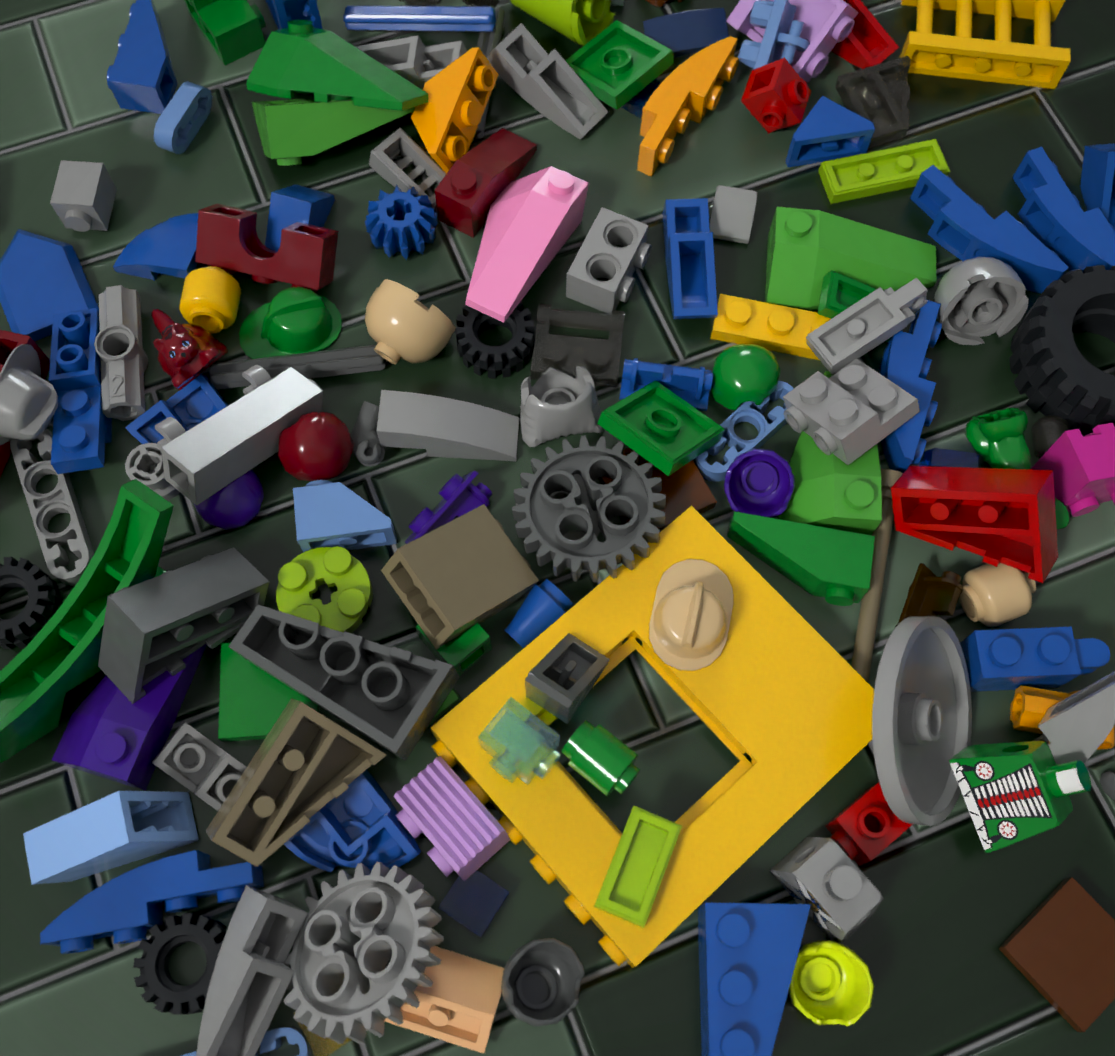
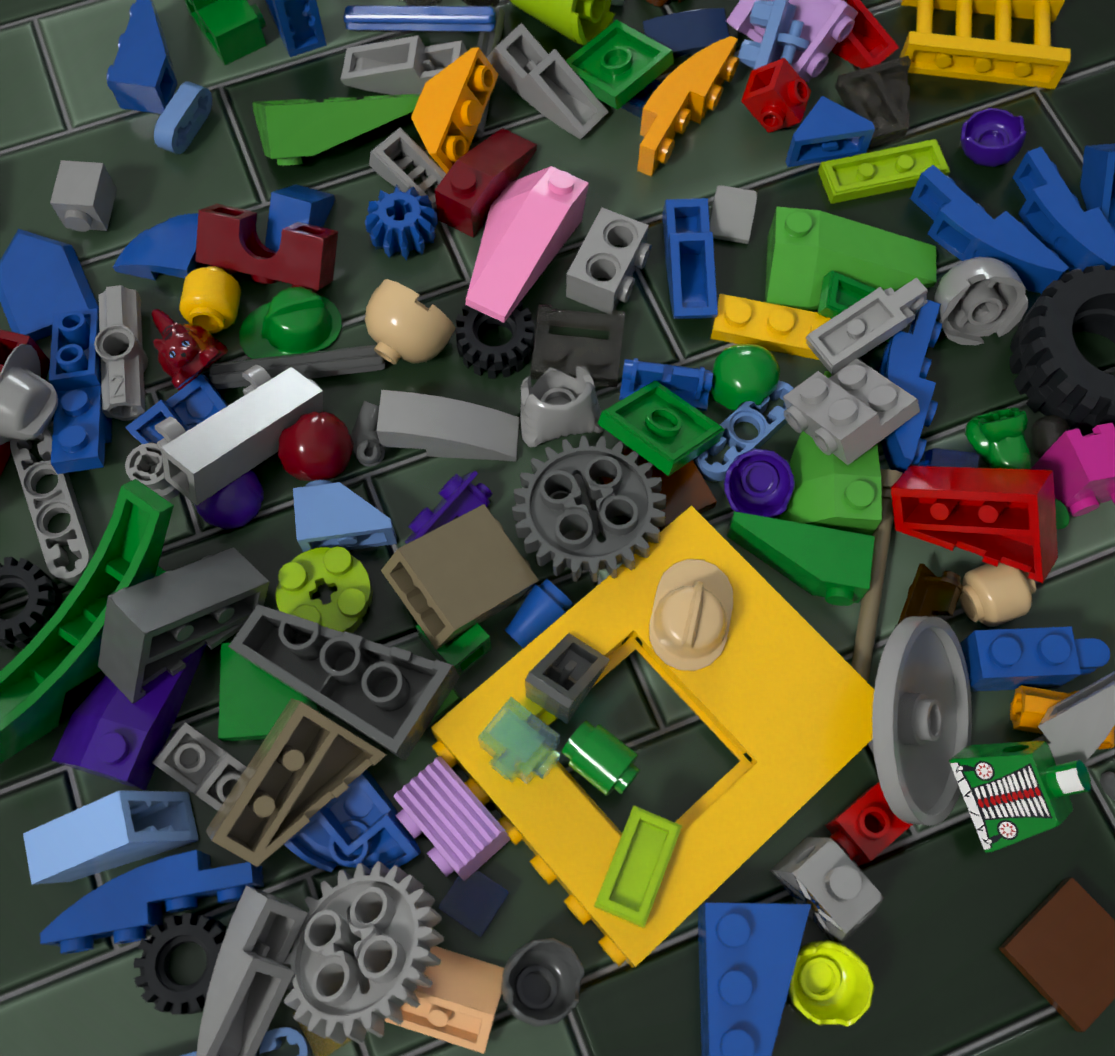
(331, 68): green wedge -> none
(992, 137): none -> dark purple hair

